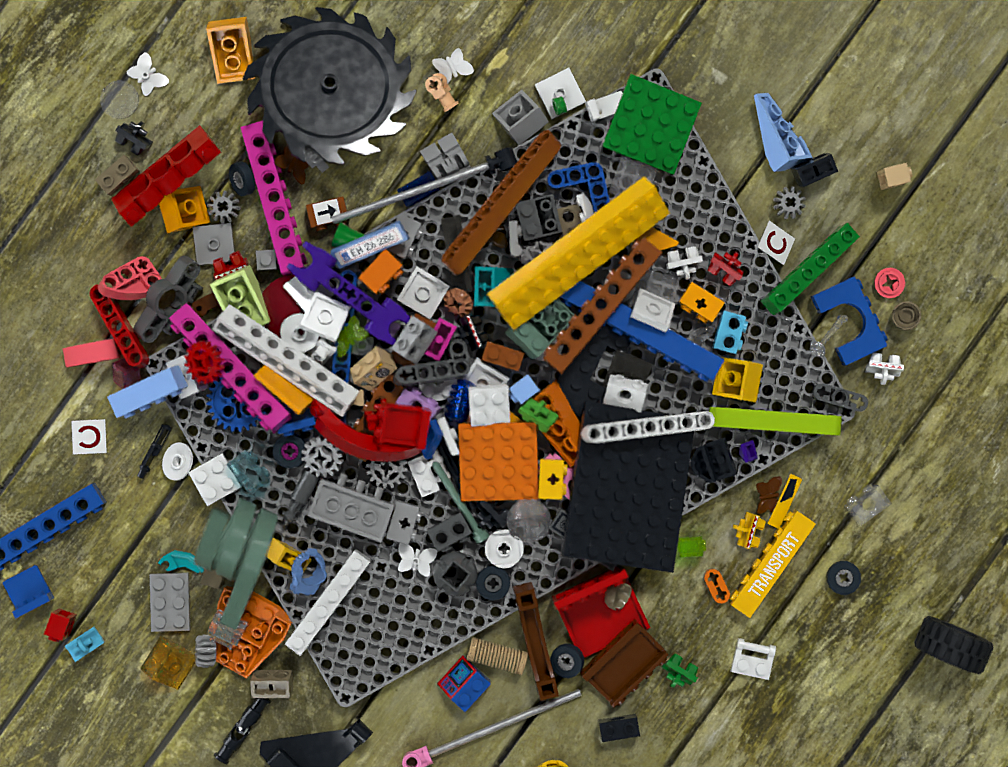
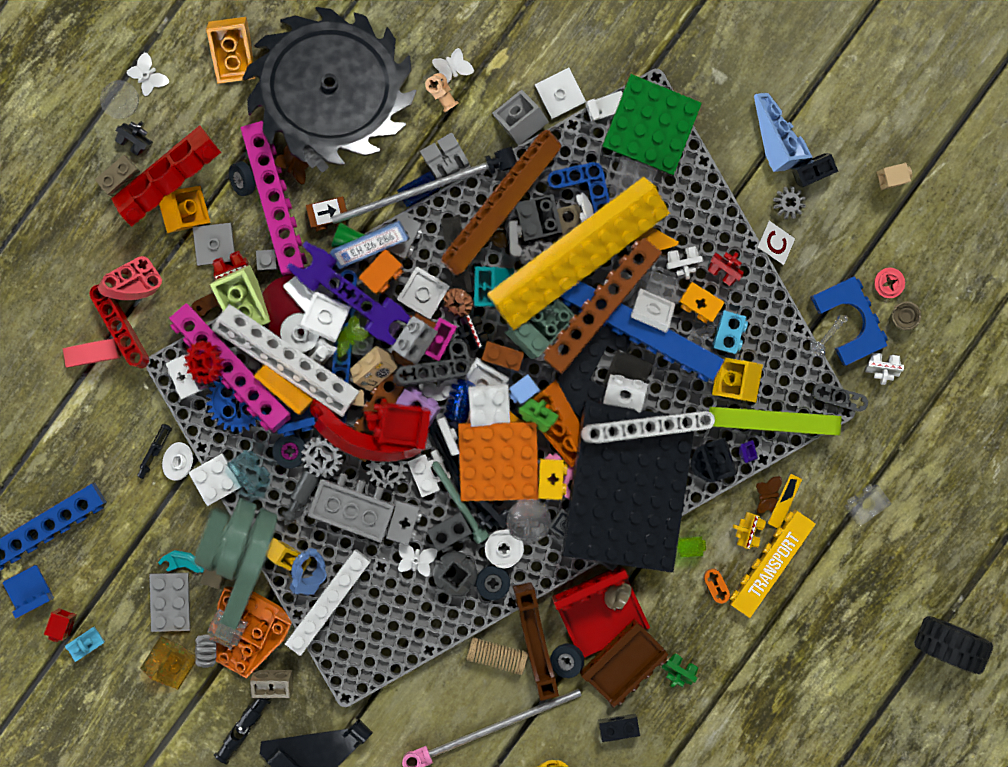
(89, 436): white sticker -> none
(125, 374): clear pink panel -> none
(148, 391): light blue wedge -> none
(181, 280): dark grey piece -> none
(216, 207): light grey gear -> none
(433, 439): blue tile -> none
(464, 683): blue slope -> none
(559, 105): green axle -> none
(753, 665): white plate -> none
(810, 269): green brick -> none
(853, 576): black bush -> none

